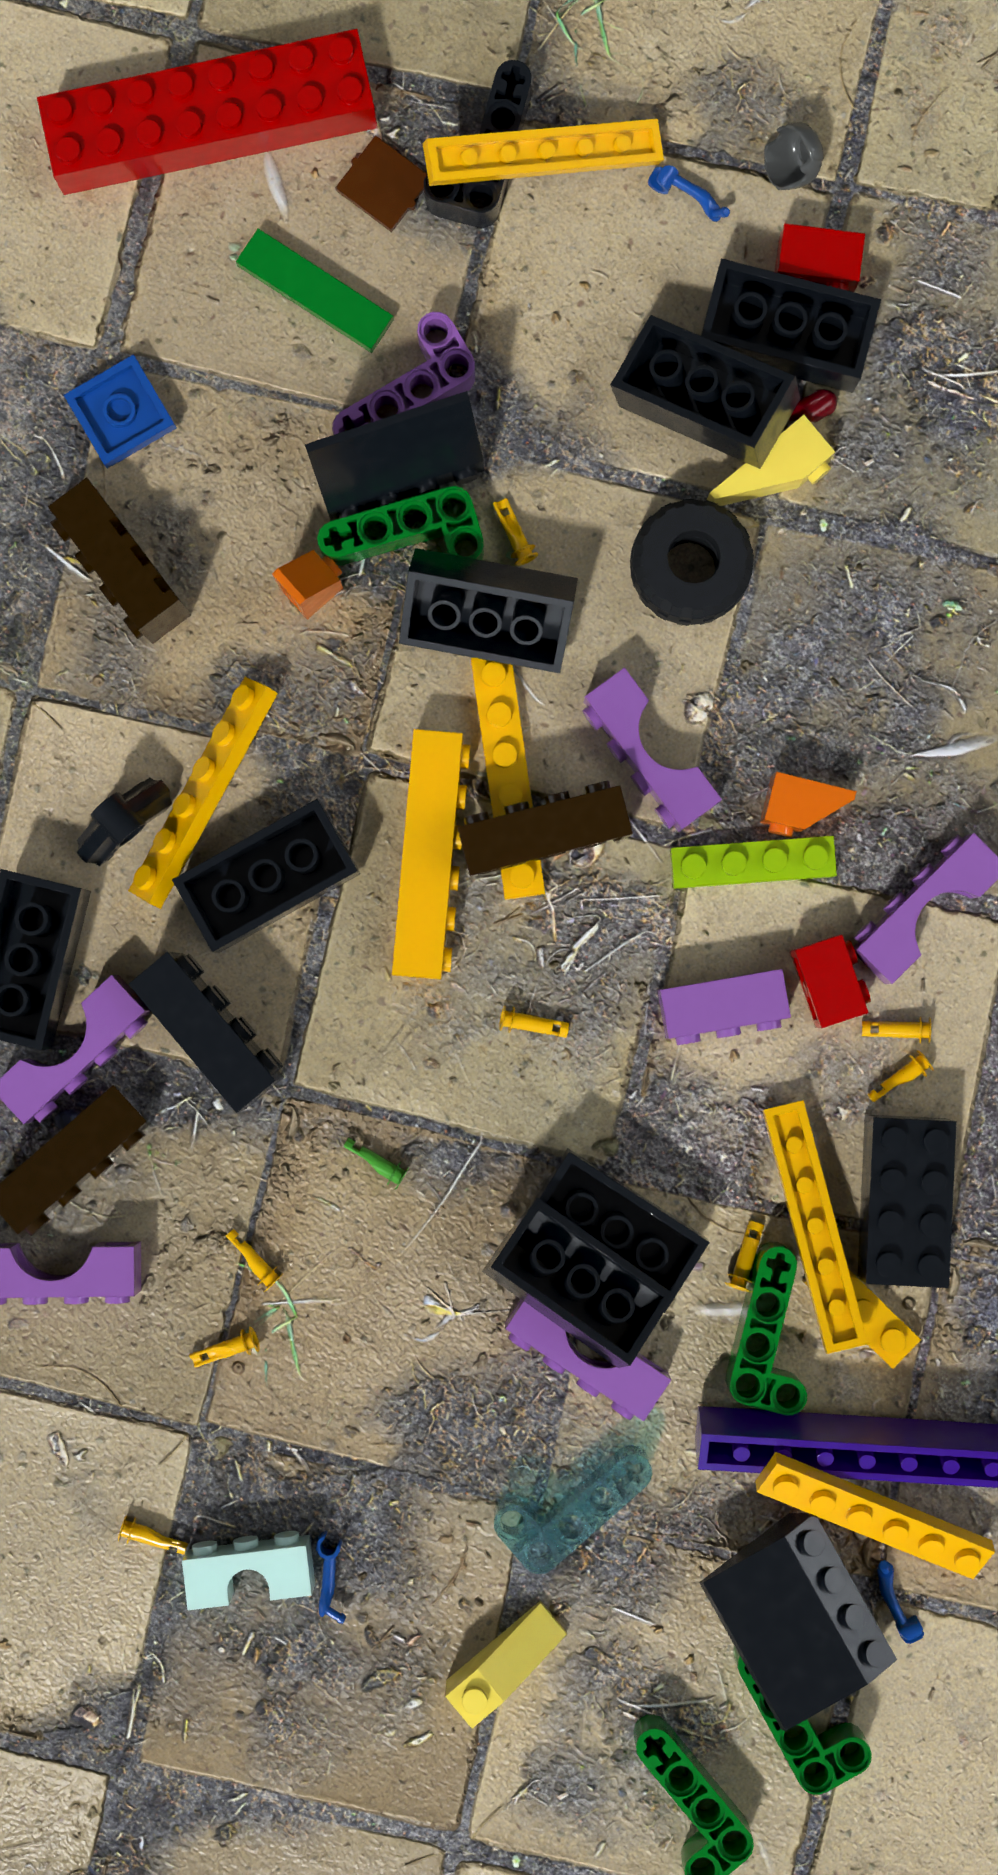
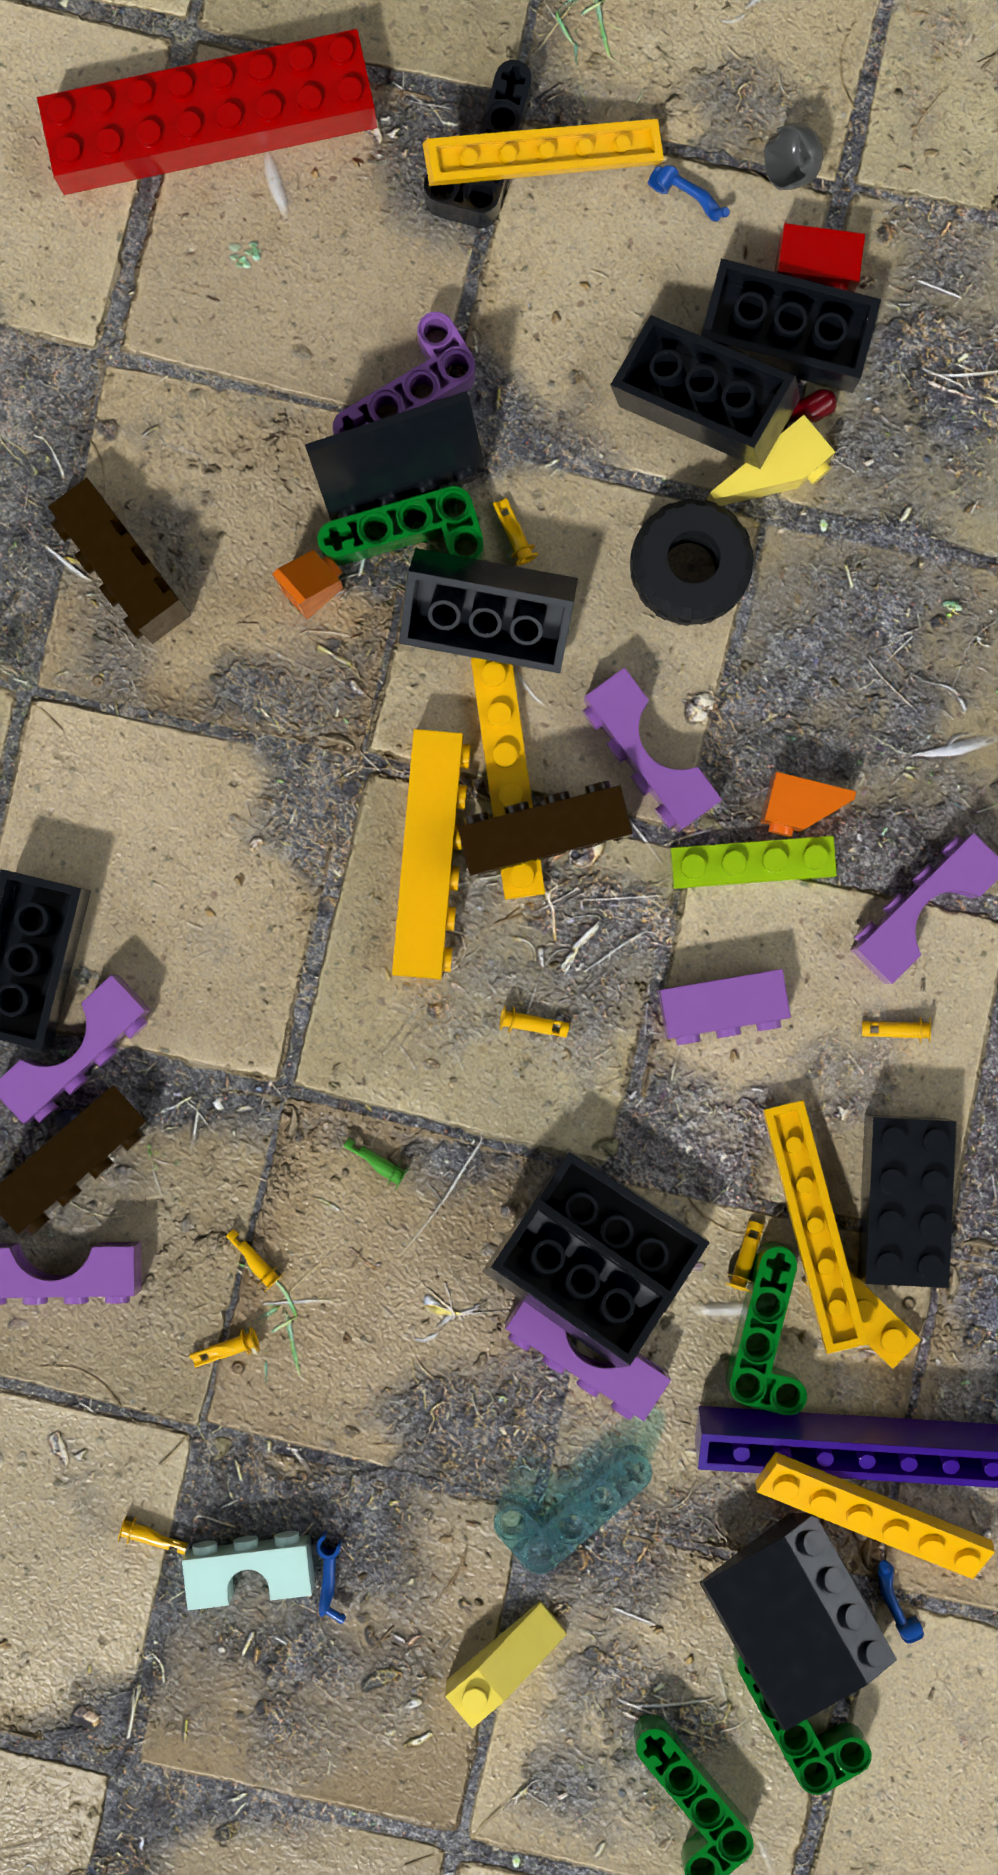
(120, 411): blue plate -> none
(121, 819): black piece -> none
(202, 792): yellow plate -> none
(207, 1030): black brick -> none
(266, 876): black brick -> none
(314, 290): green tile -> none
(382, 184): reddish brown piece -> none
(830, 981): red brick -> none
(905, 1074): yellow piece -> none

